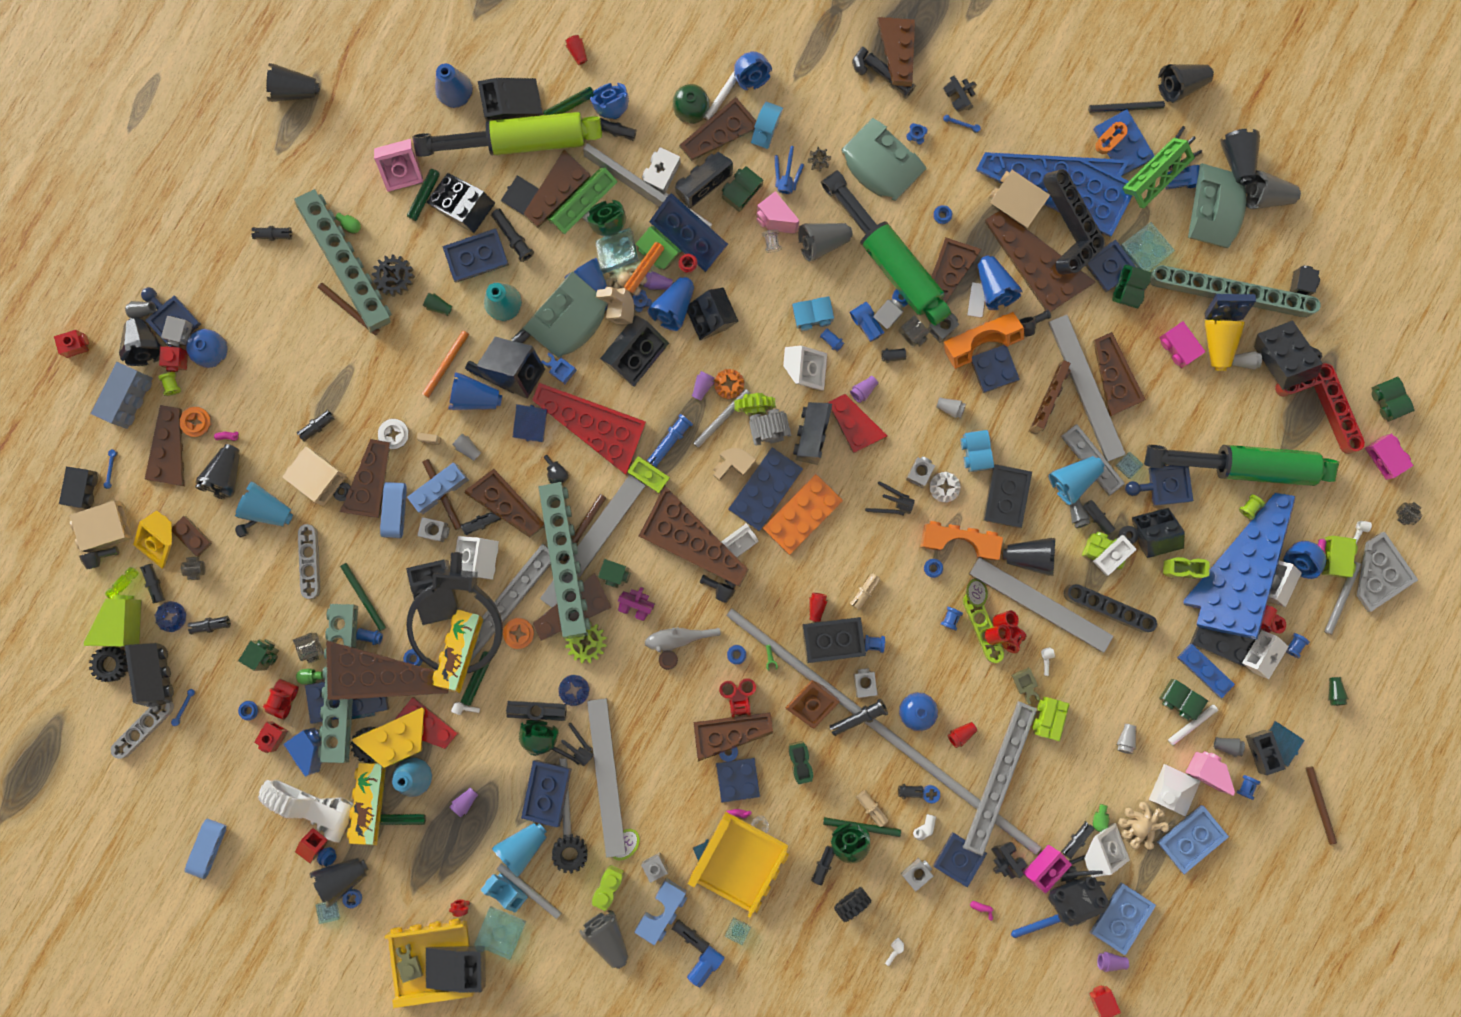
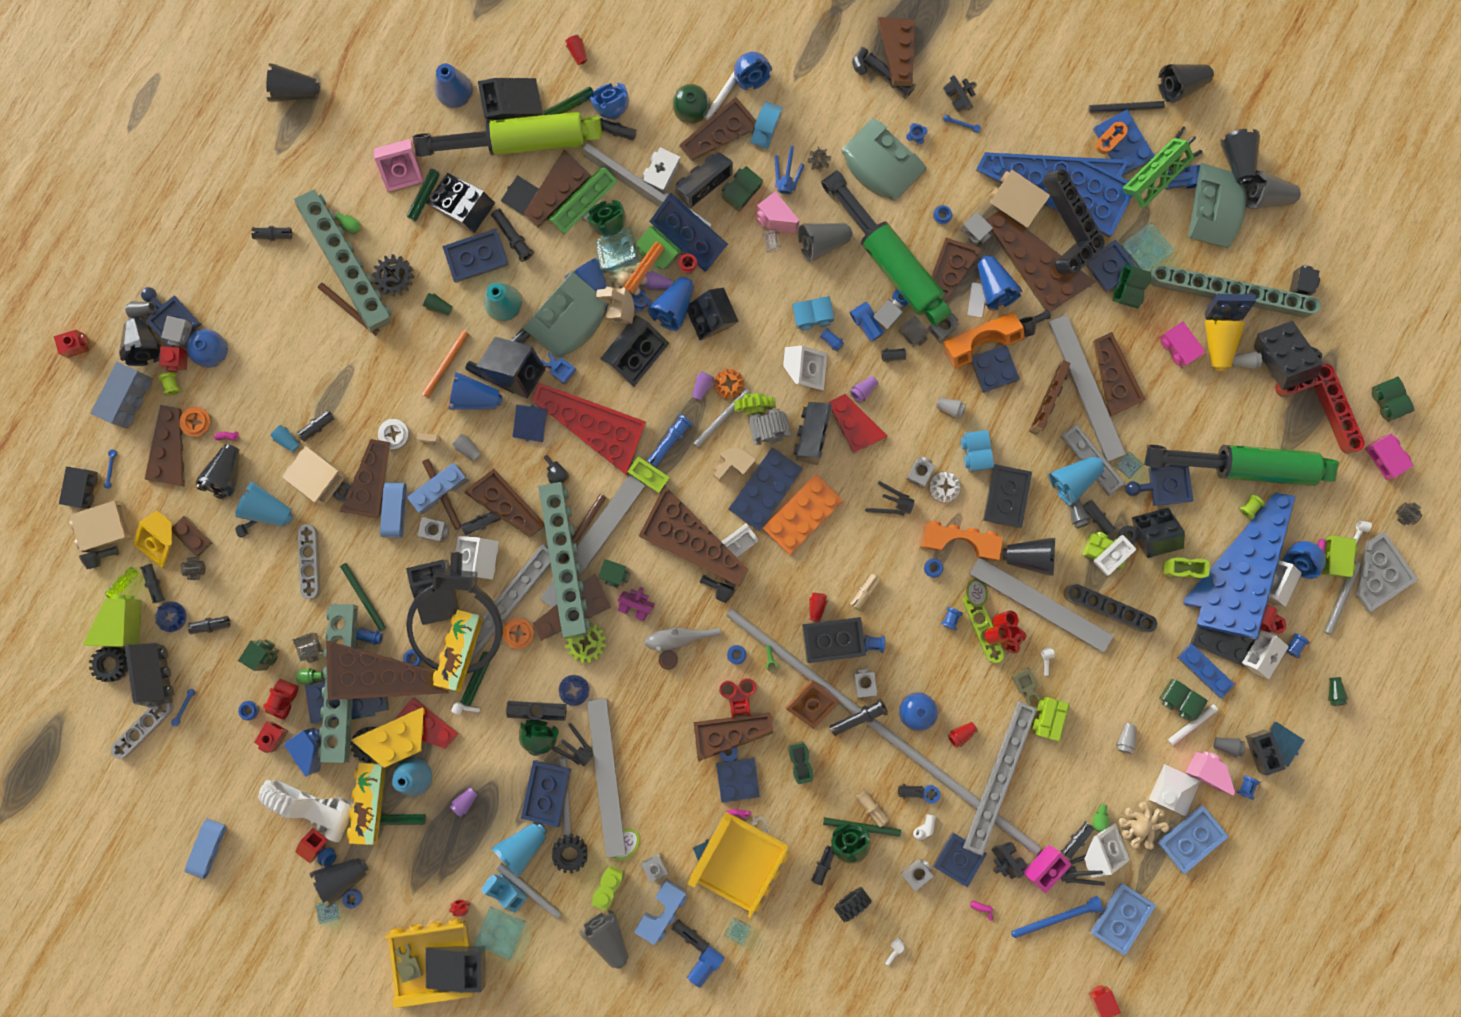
(284, 438): none -> dark azure cone
(977, 229): none -> light grey brick
(1079, 900): black shield -> none
(1112, 962): medium lavender cone -> none
(1321, 805): reddish brown bar -> none

